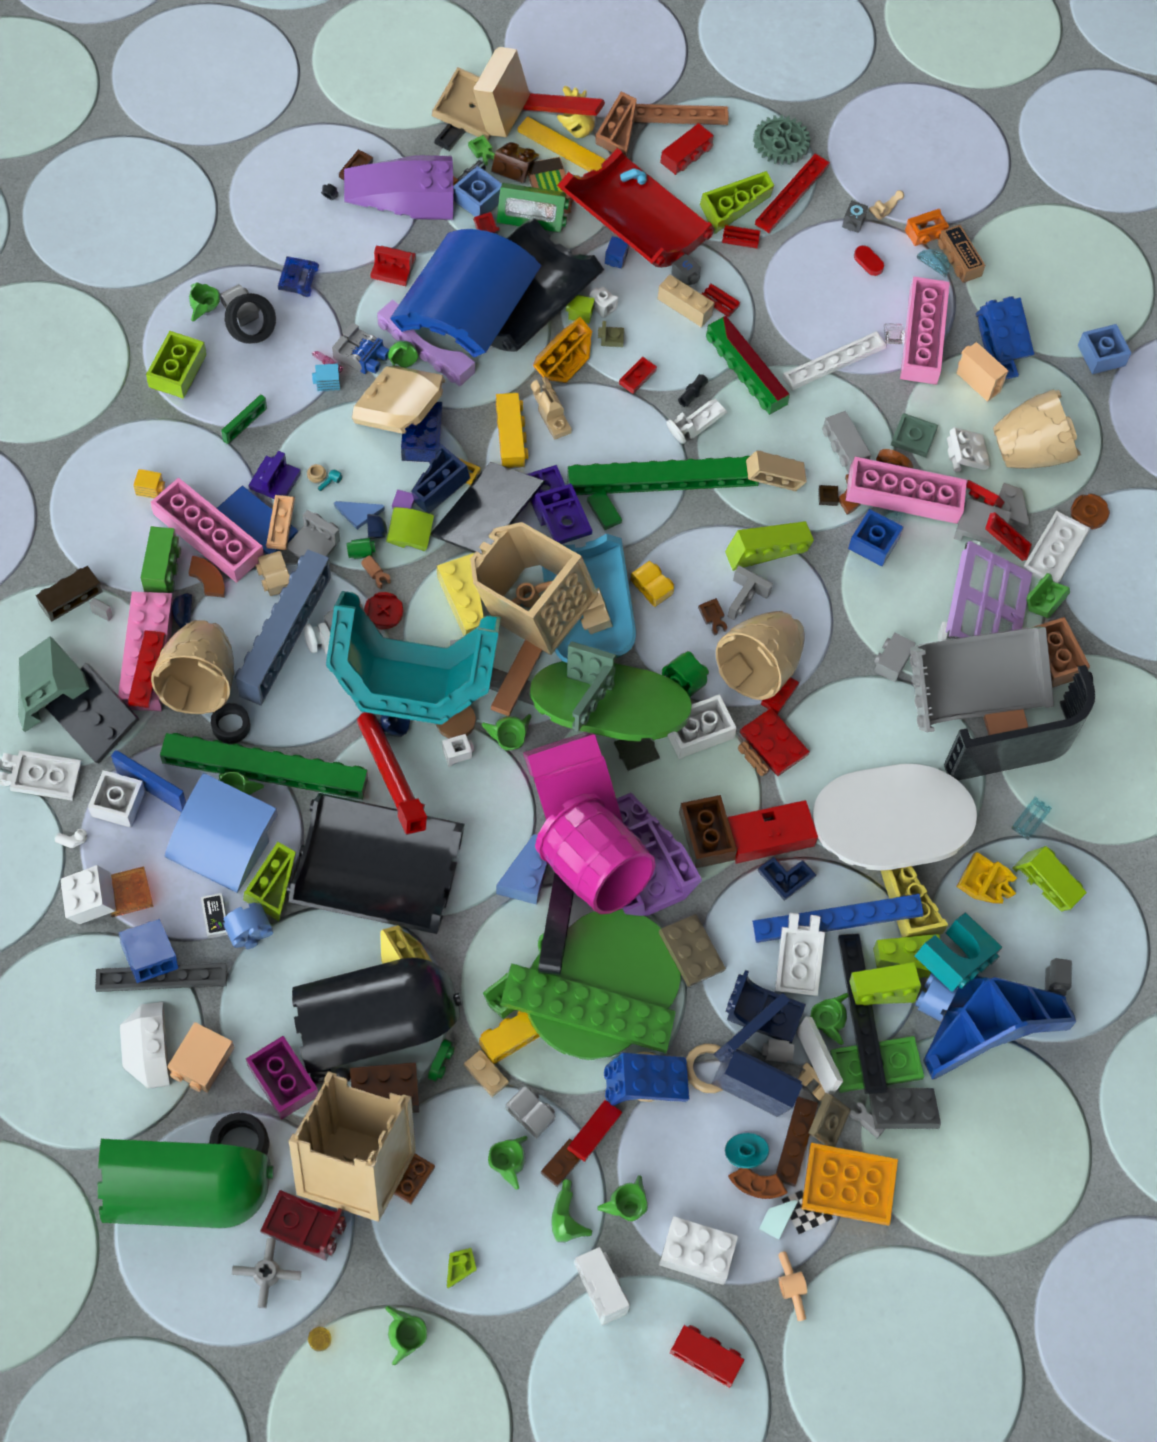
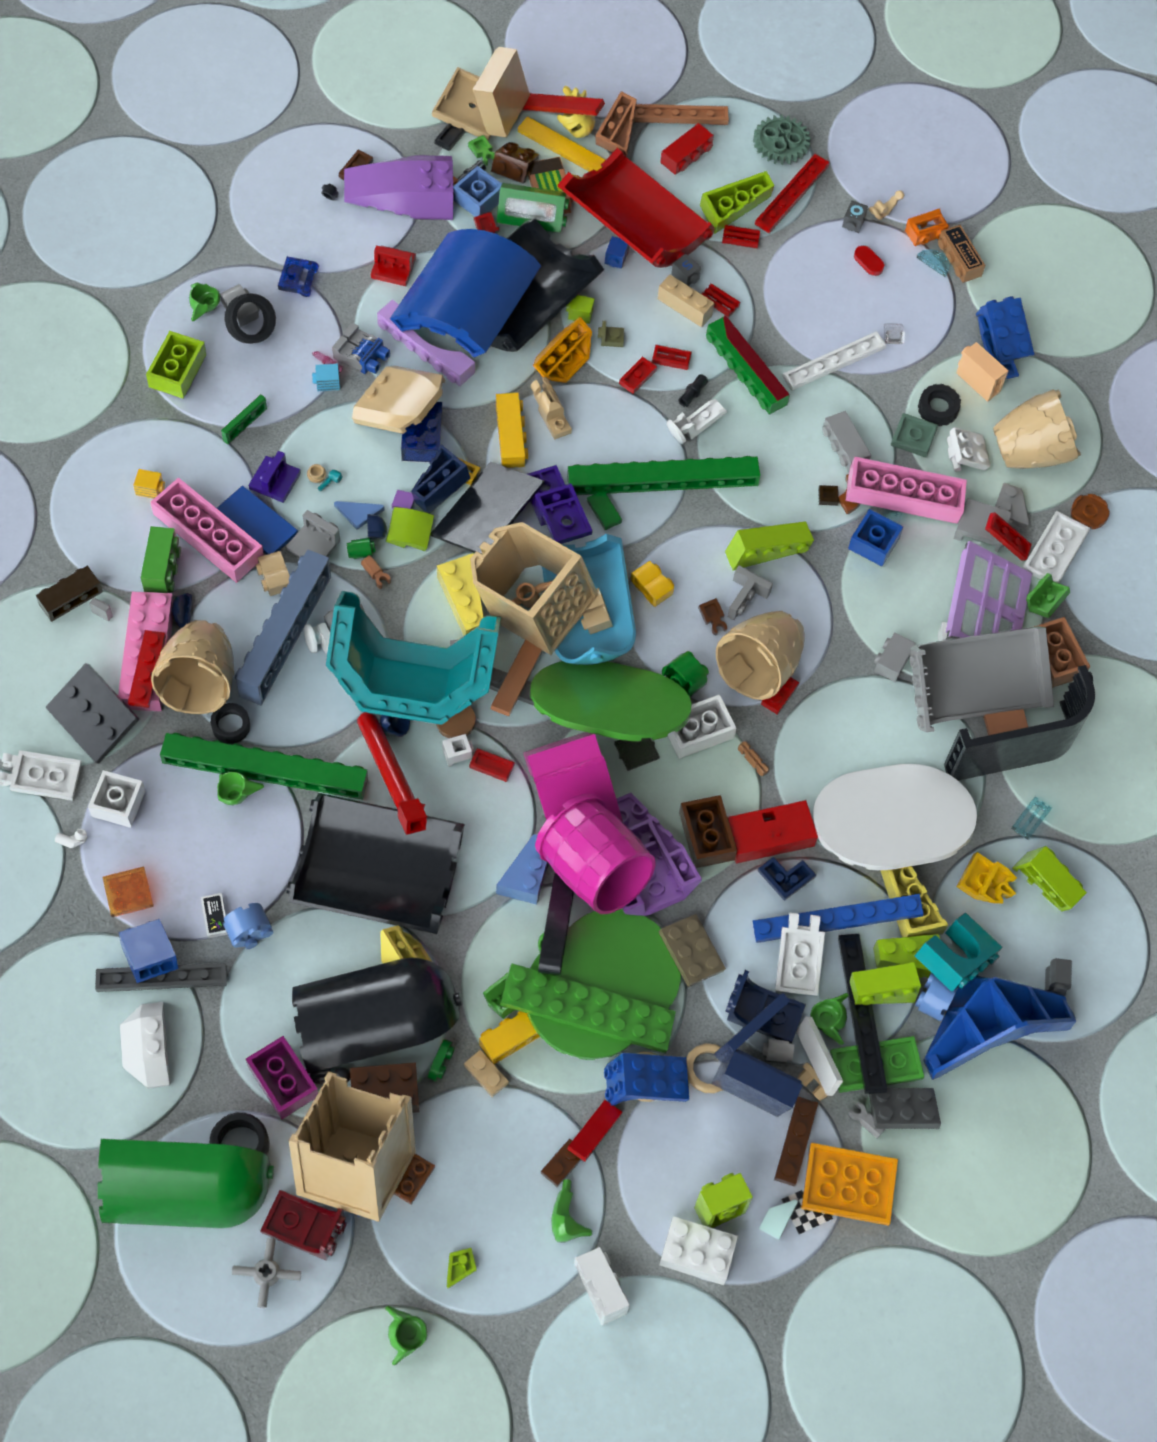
(44, 676): sand green wedge -> none
(88, 894): white brick -> none
(152, 782): blue tile -> none
(200, 1057): light nougat brick -> none
(208, 575): dark orange tile -> none
(221, 833): medium blue slope -> none
(271, 881): lime wedge -> none
(280, 522): light nougat tile -> none
(319, 1339): clear yellow tile -> none
(384, 610): red tile -> none
(403, 354): bright green hair -> none
(491, 765): none -> red tile
(508, 1159): bright green piece -> none
(509, 731): bright green piece -> none
(531, 1112): light grey brick -> none
(594, 668): sand green bracket -> none
(604, 301): white brick -> none
(627, 1201): bright green piece -> none
(636, 174): medium azure arm -> none
(671, 360): none -> red tile
(707, 1355): red brick -> none
(723, 1200): none -> lime brick
(746, 1150): teal dish -> none
(758, 1185): dark orange tile -> none
(774, 742): red plate -> none
(776, 470): tan brick -> none
(792, 1286): light nougat piece -> none
(829, 1120): dark tan tile -> none
(893, 457): dark orange tile -> none
(925, 330): bright pink brick -> none
(942, 392): none -> black tyre
(989, 497): red plate -> none
(1104, 349): medium blue brick -> none

